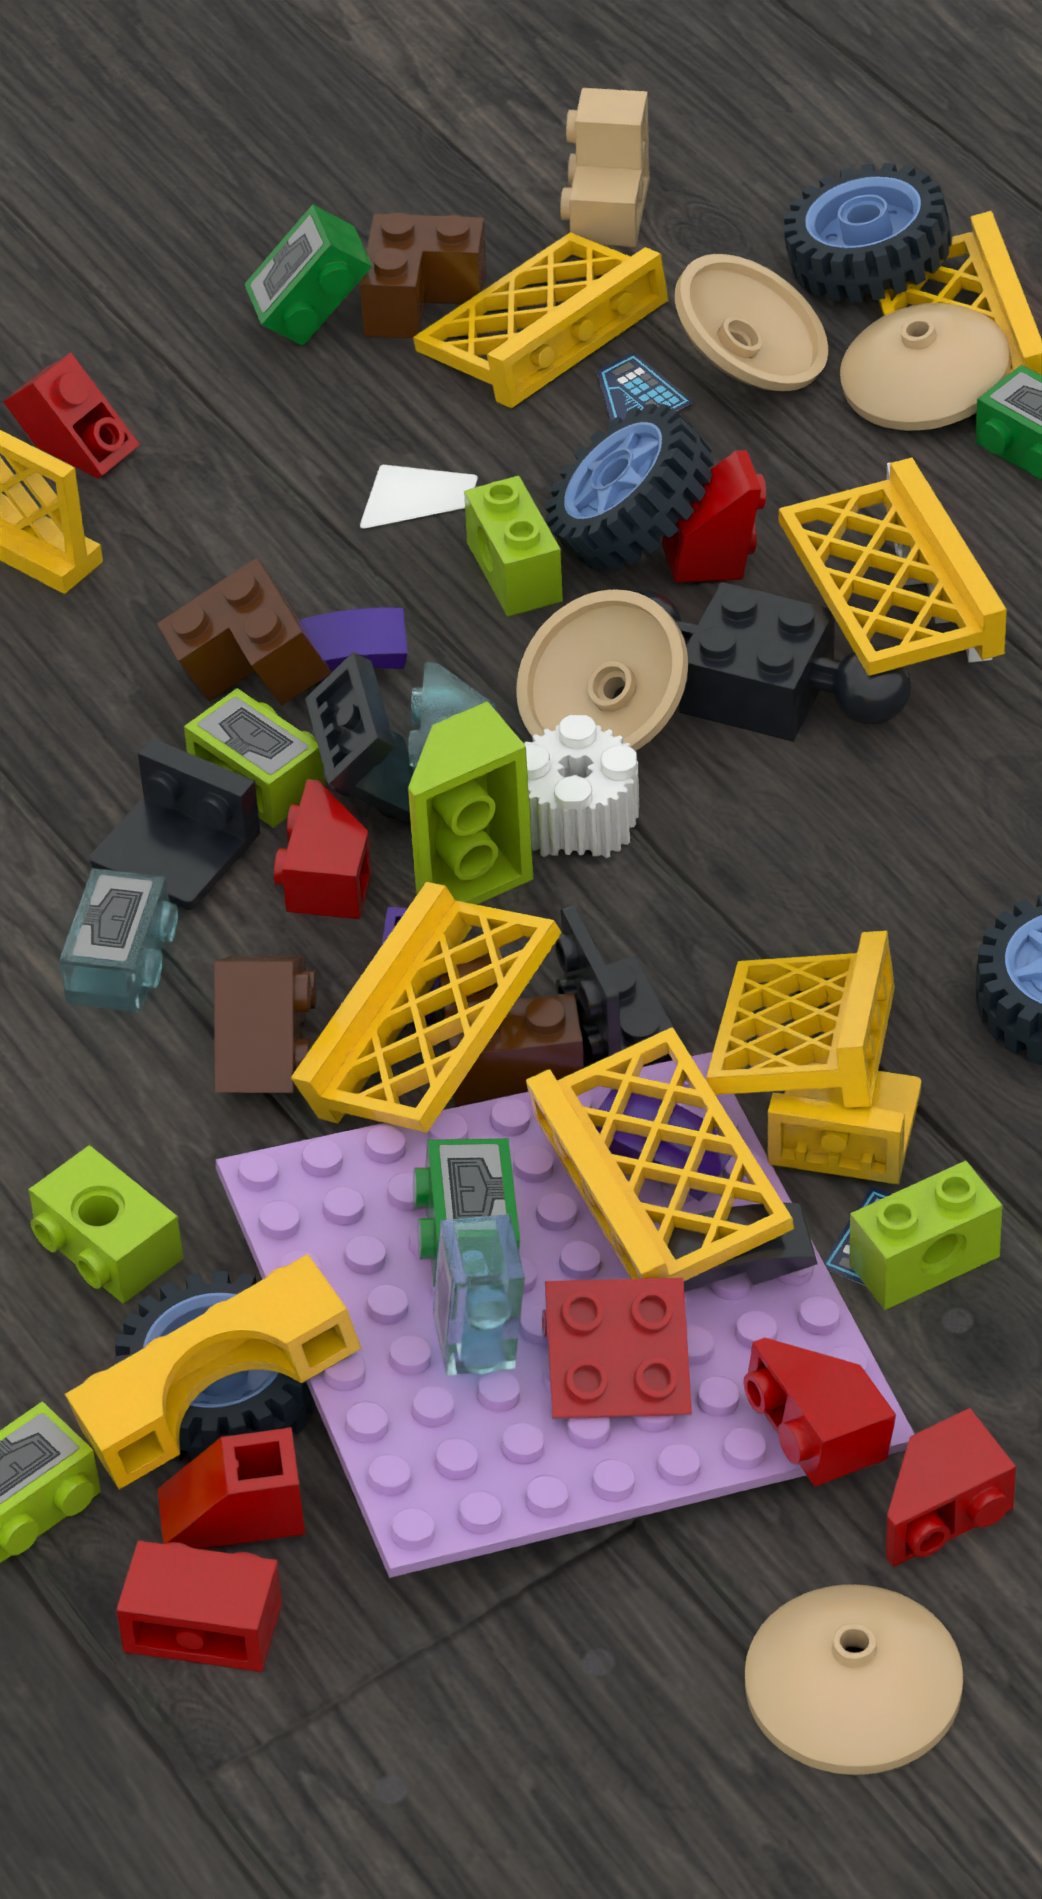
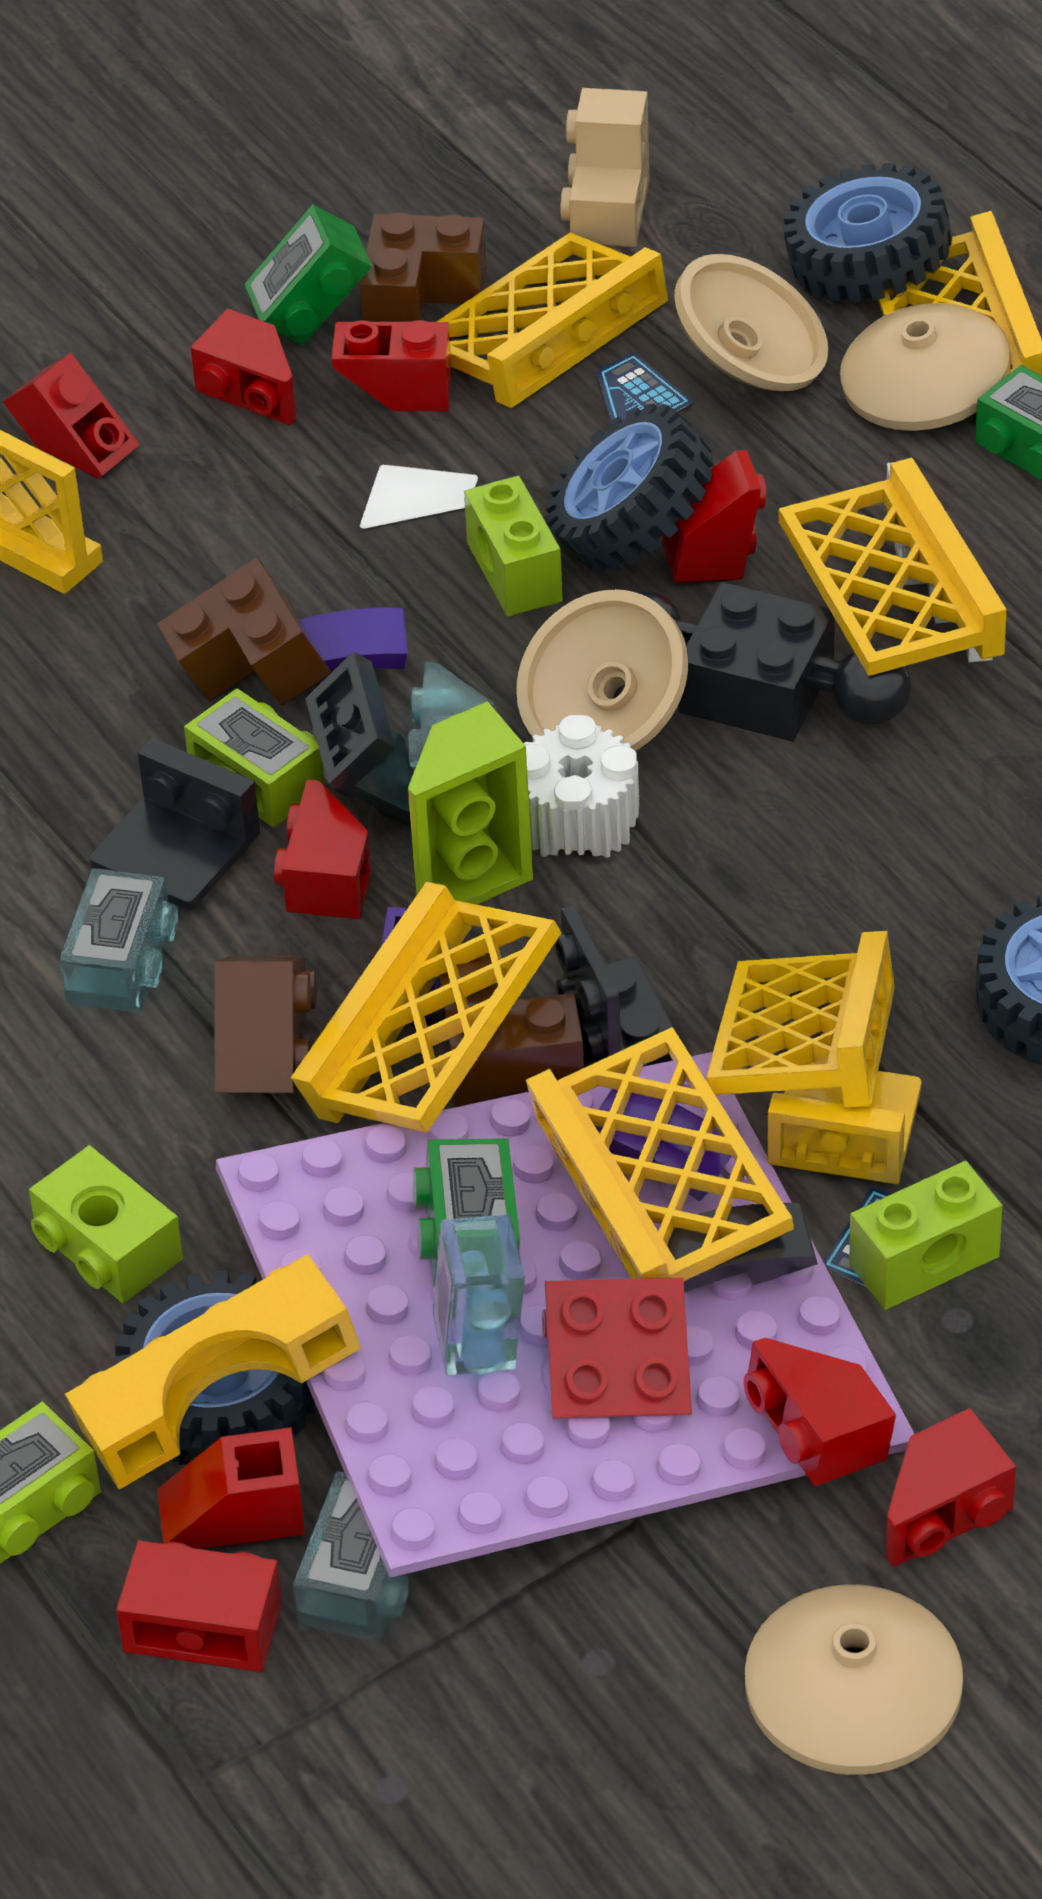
(245, 366): none -> red slope
(342, 1574): none -> clear light blue brick
(397, 362): none -> red slope

